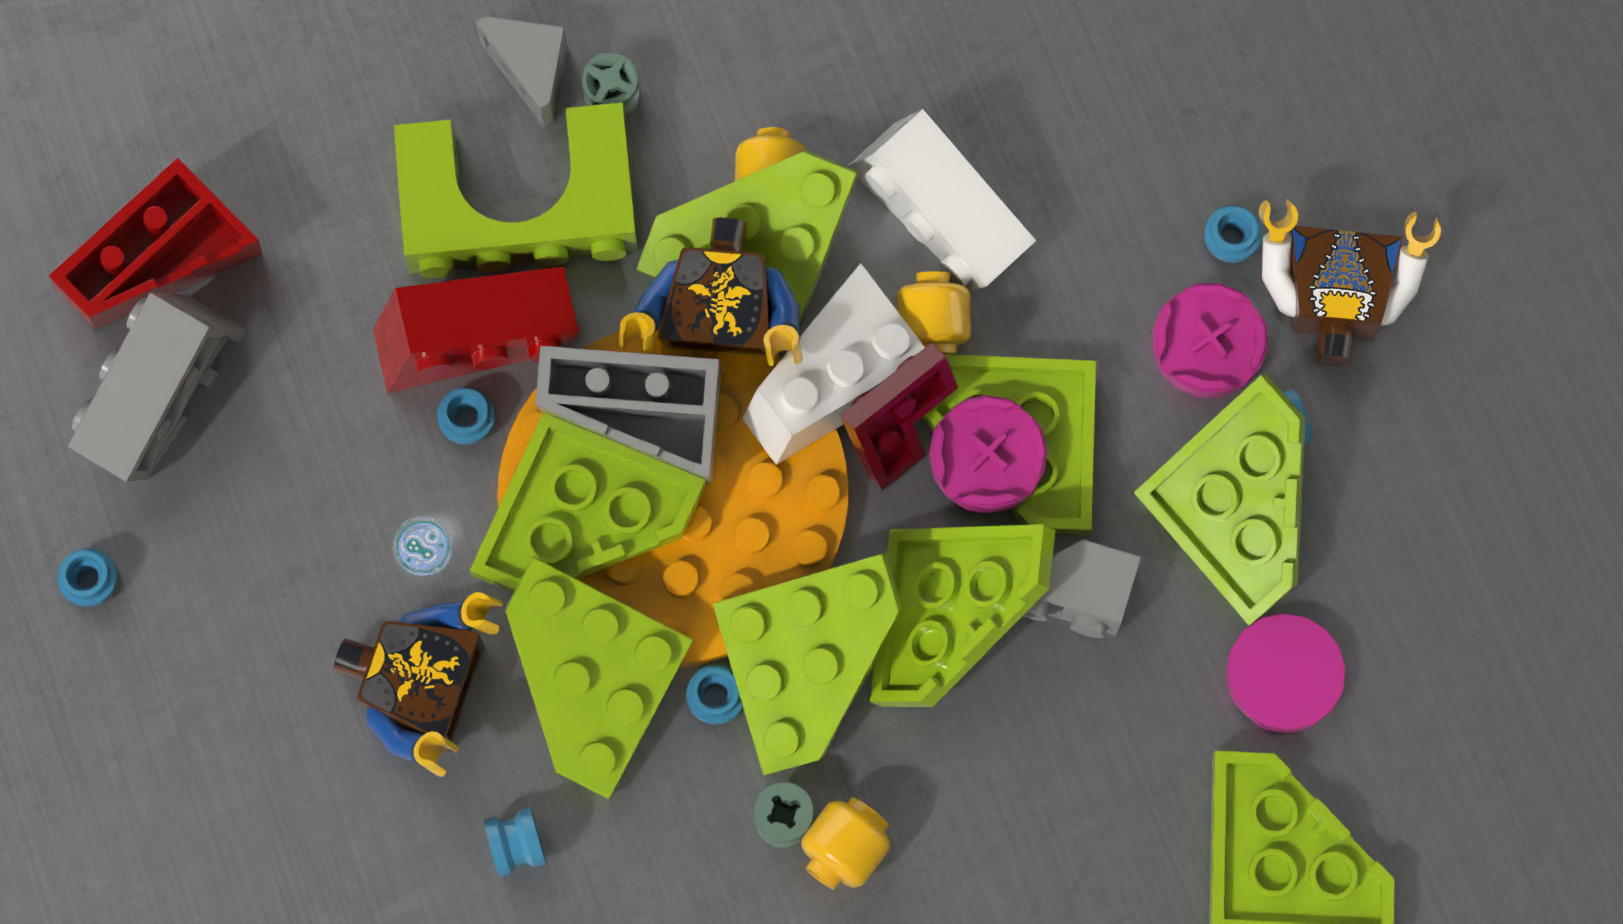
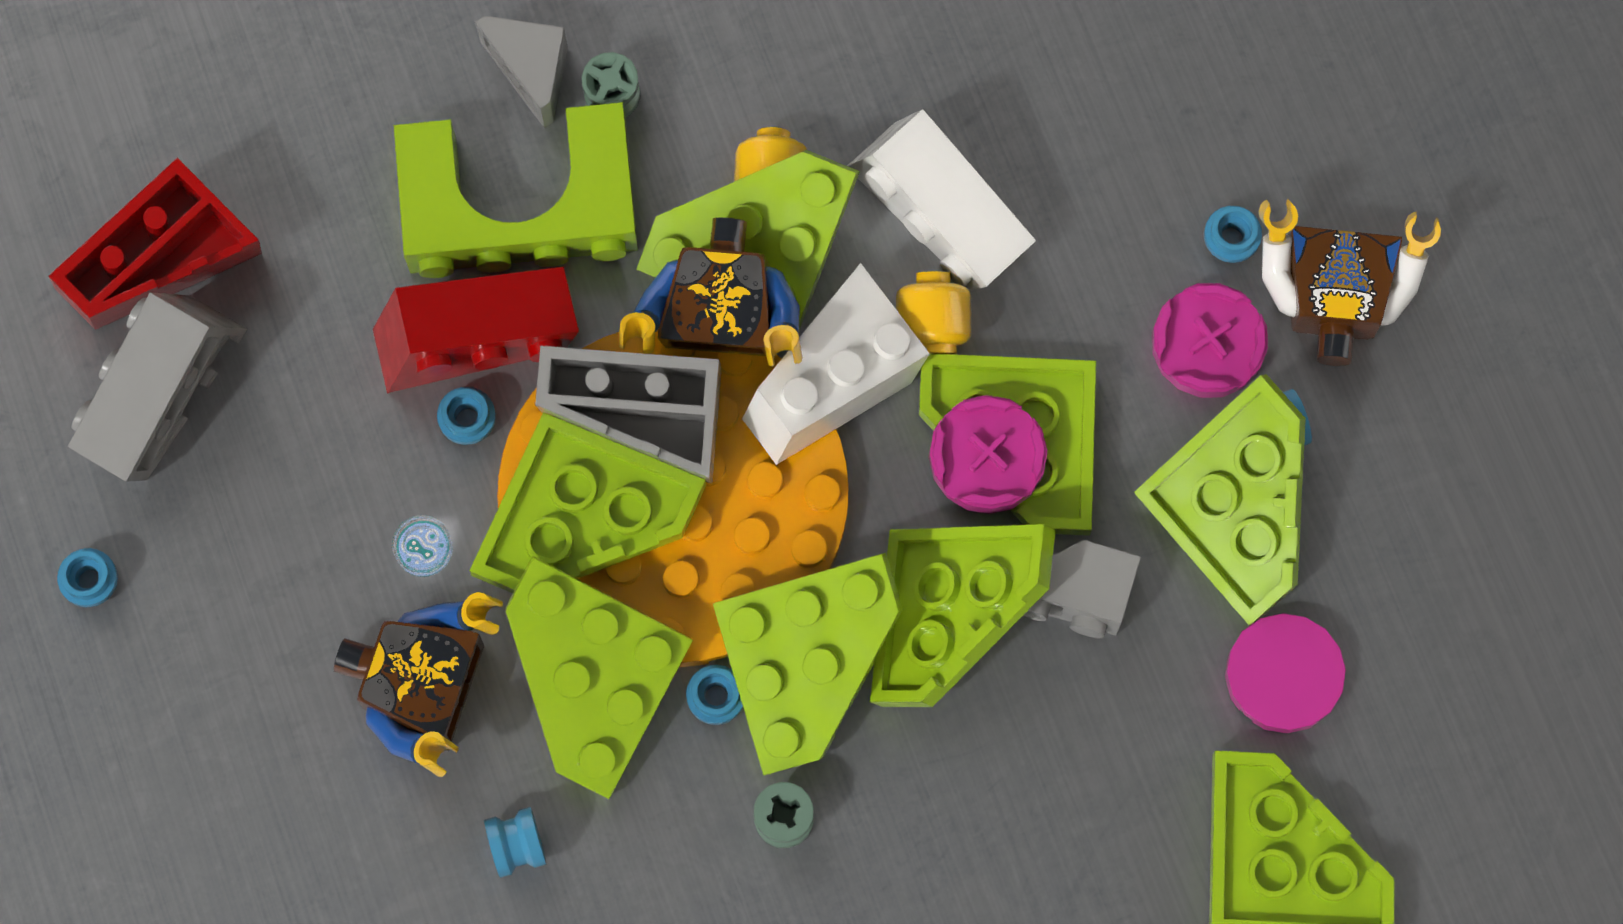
(846, 843): yellow head -> none
(884, 418): dark red plate -> none

